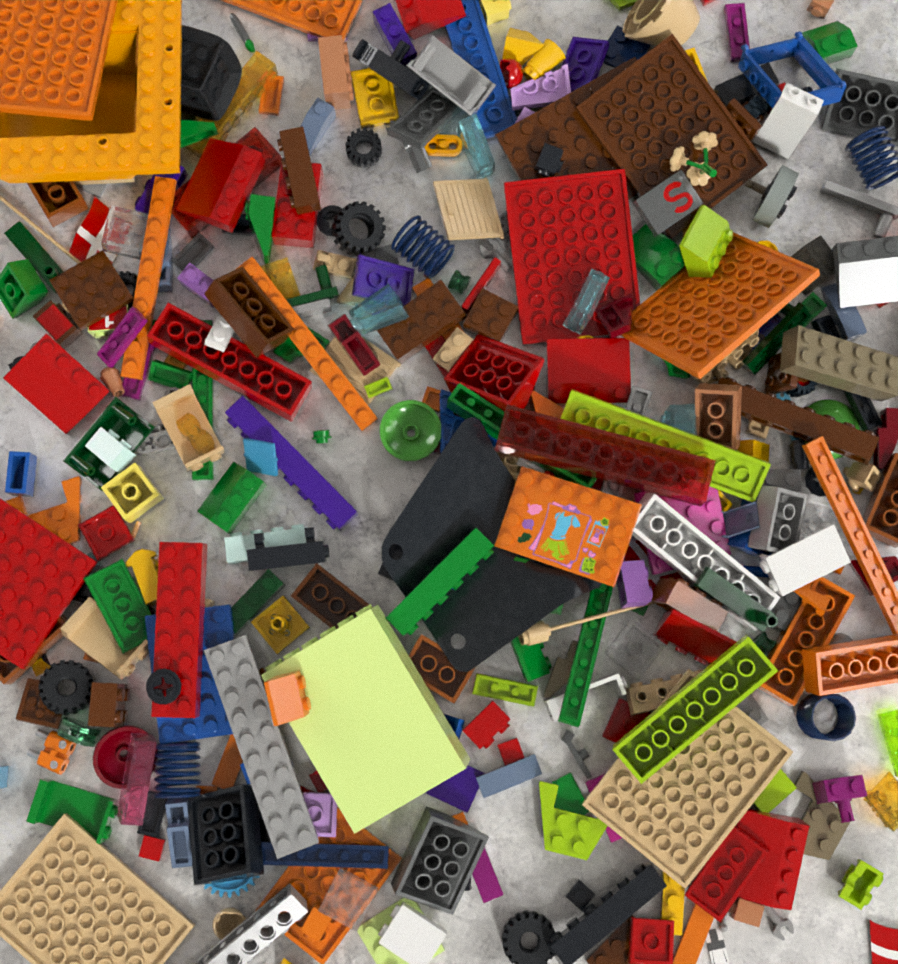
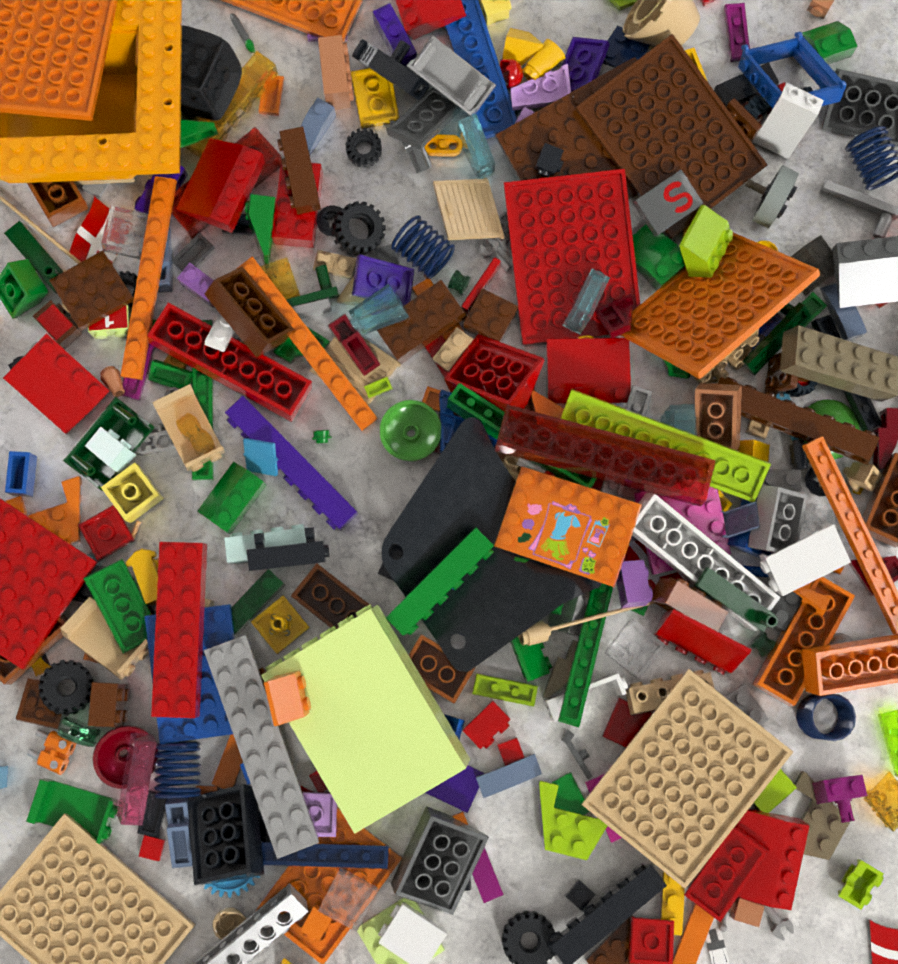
(122, 337): magenta tile -> none
(155, 680): black gear -> none
(571, 611): none -> light grey slope
(694, 708): lime brick -> none
(698, 172): tan plant -> none

